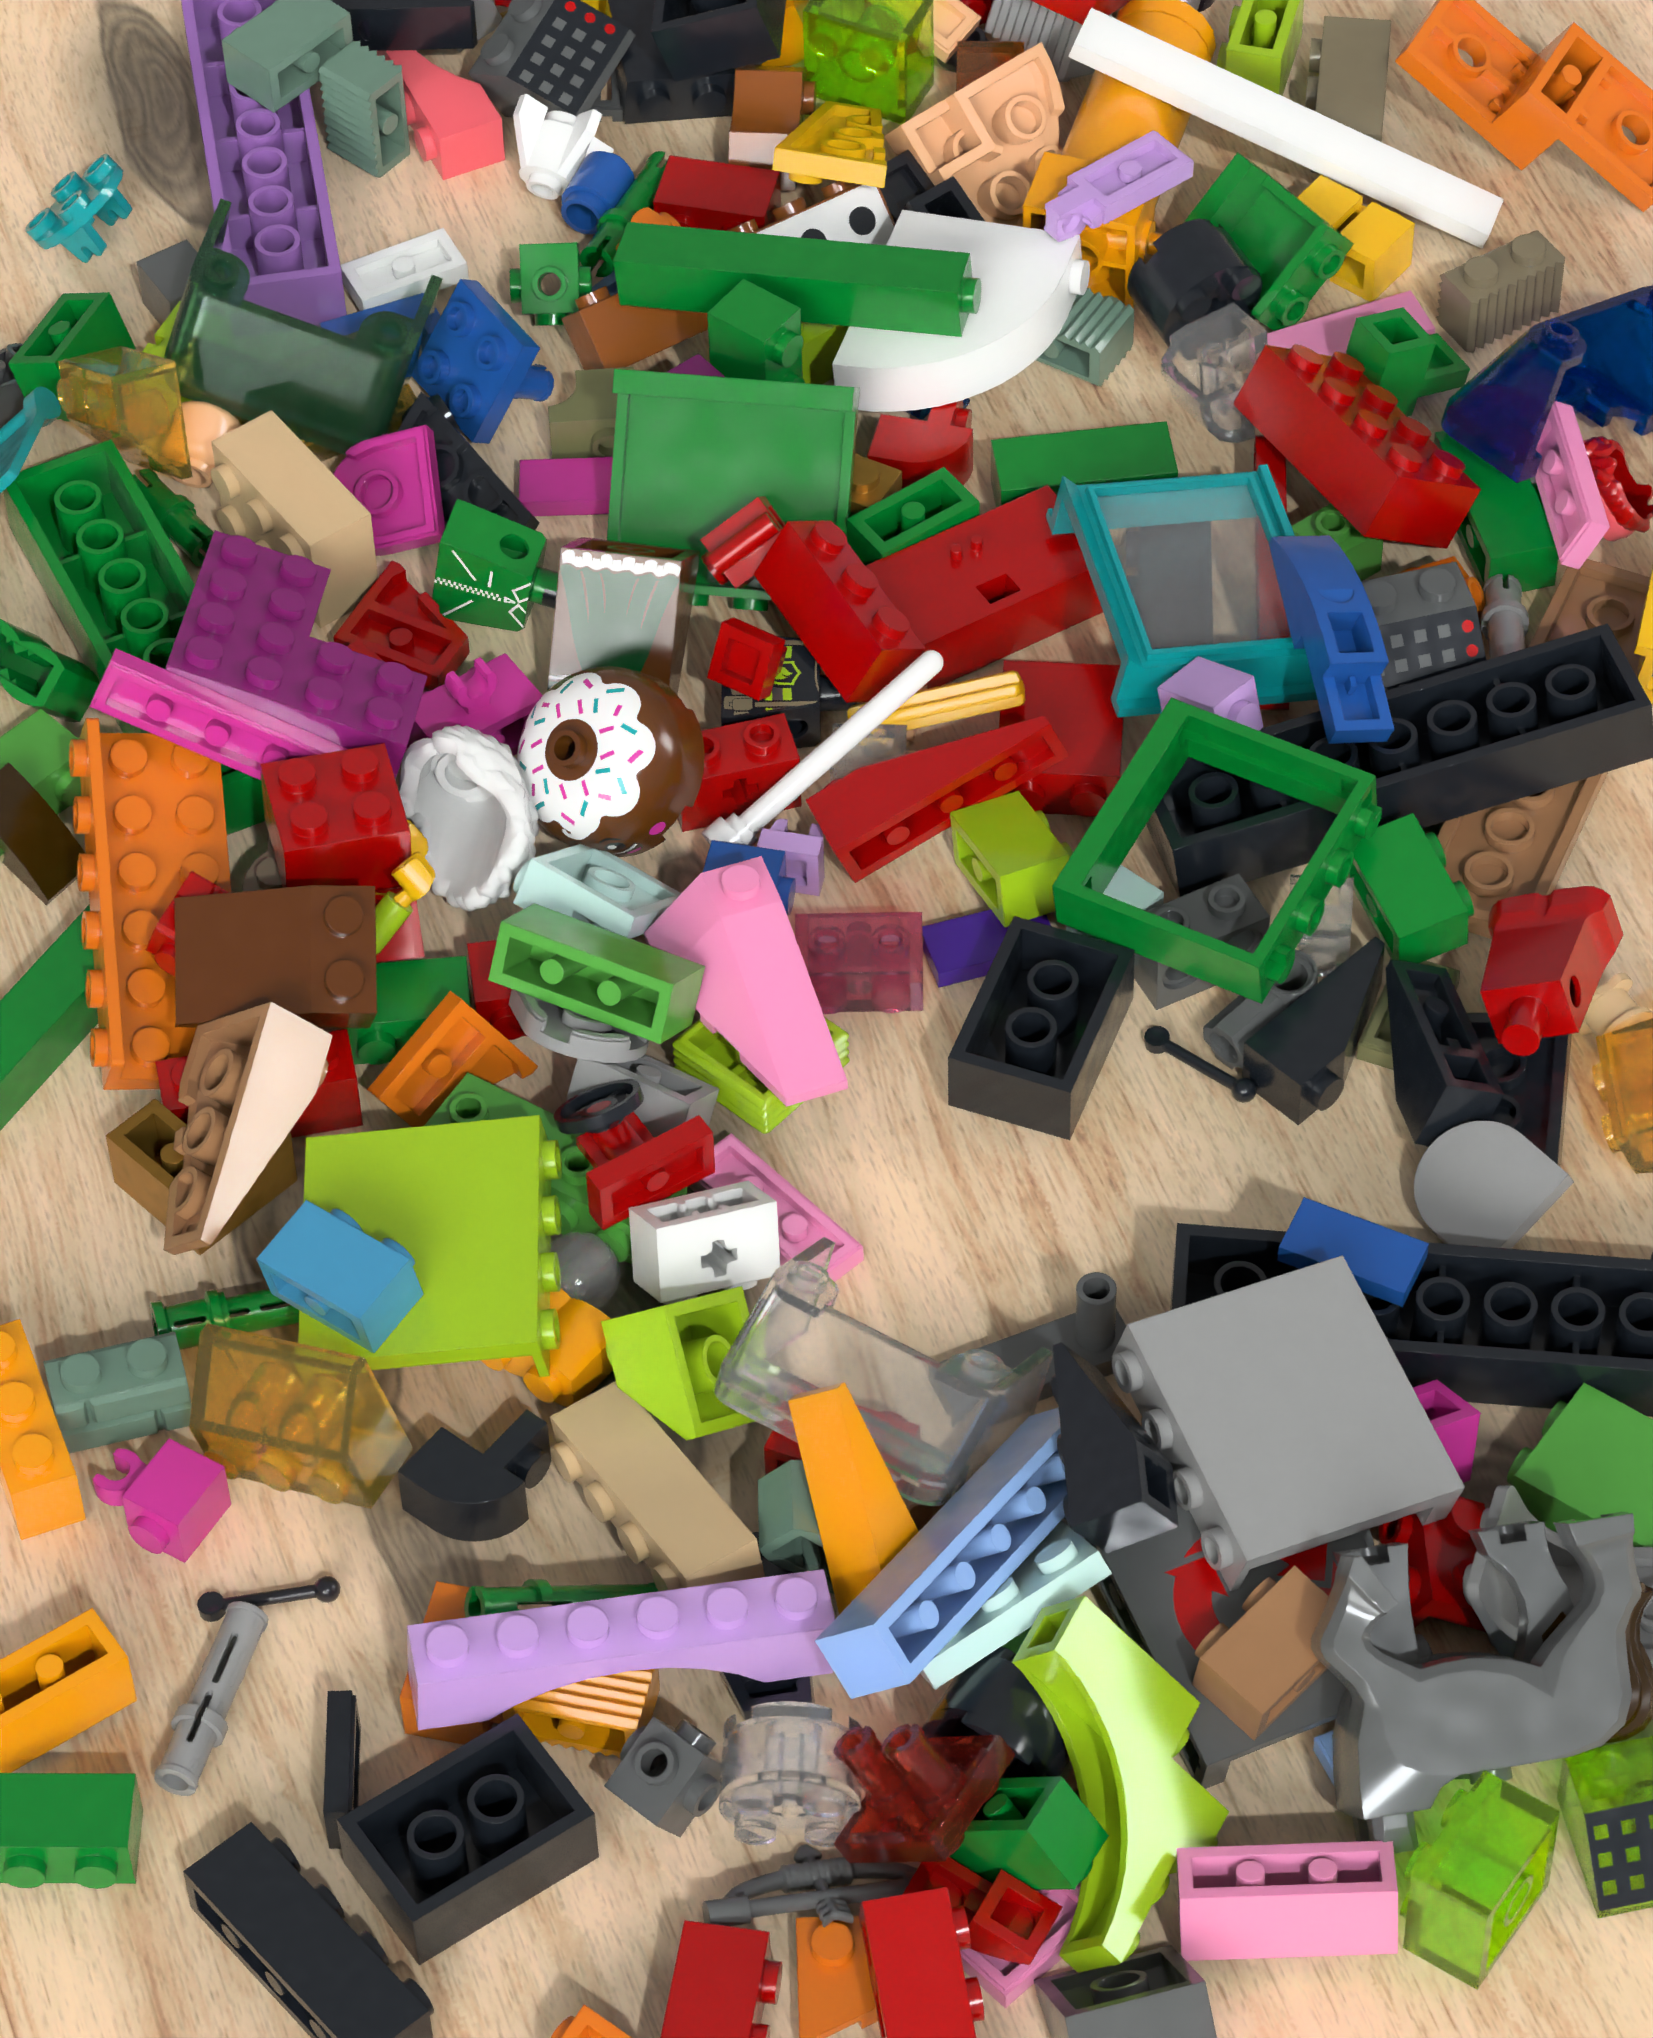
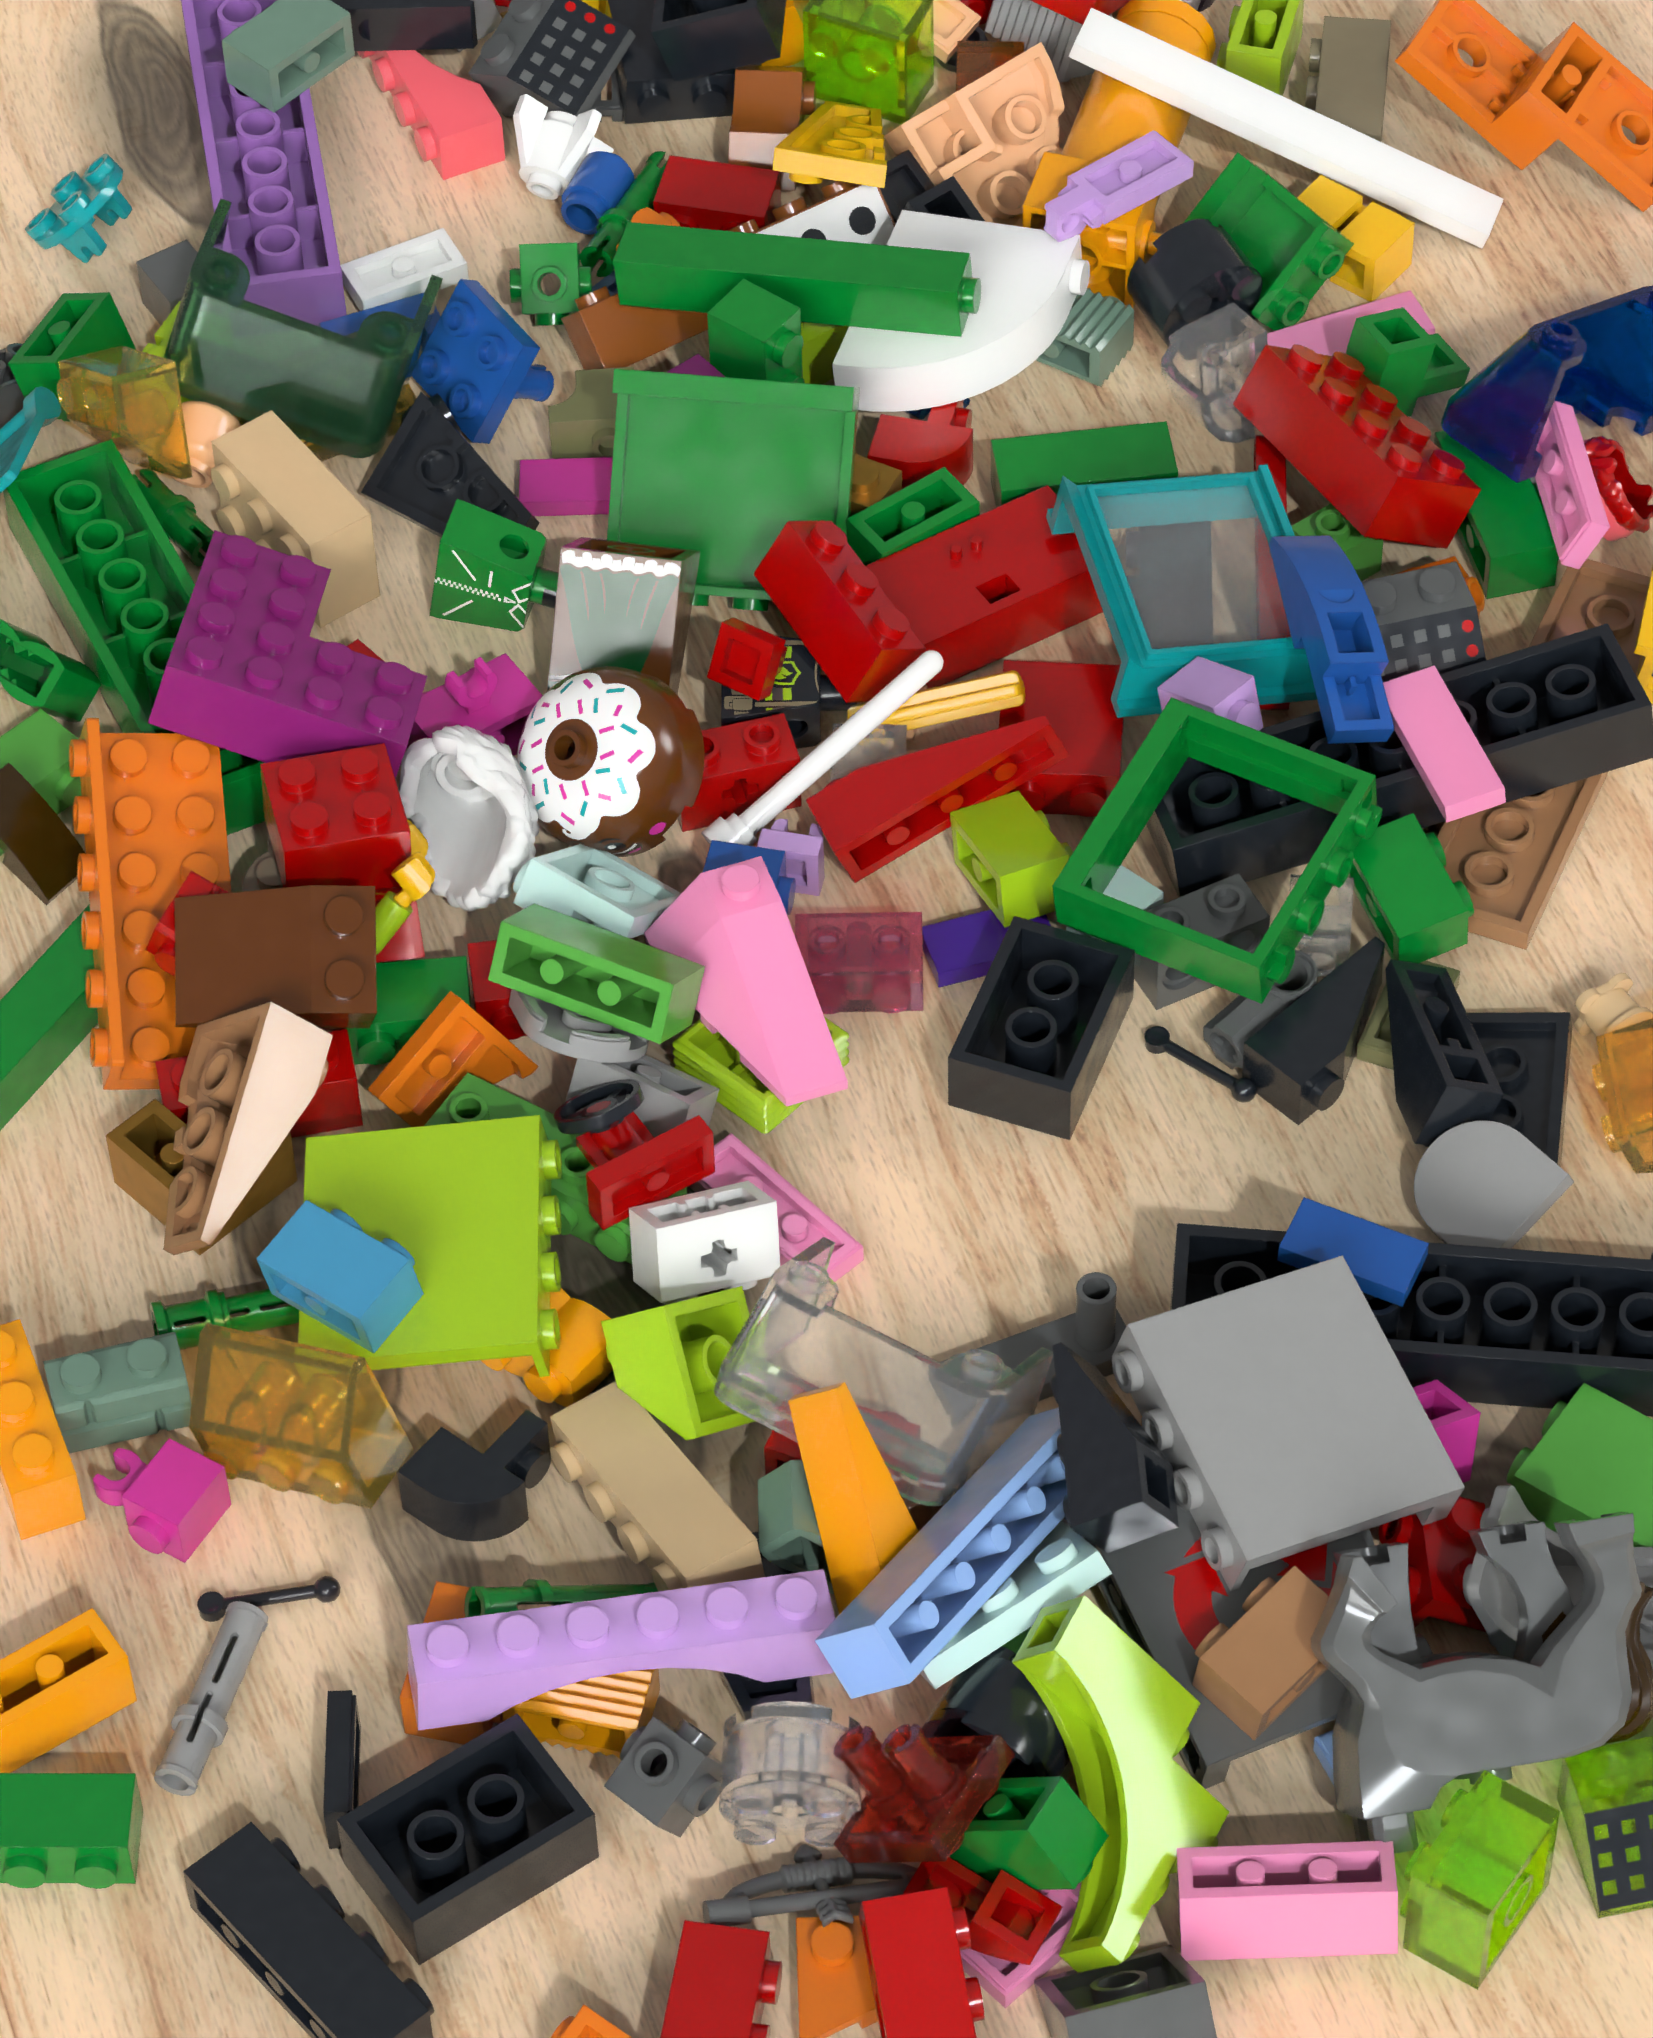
(200, 717): dark pink tile -> none
(365, 108): sand green brick -> none
(399, 486): dark pink tile -> none
(406, 628): red wing -> none
(587, 1267): clear piece -> none
(742, 542): red brick -> none
(1442, 745): none -> bright pink tile
(1501, 291): dark tan brick -> none
(1504, 617): light grey pin -> none
(1546, 963): red piece -> none

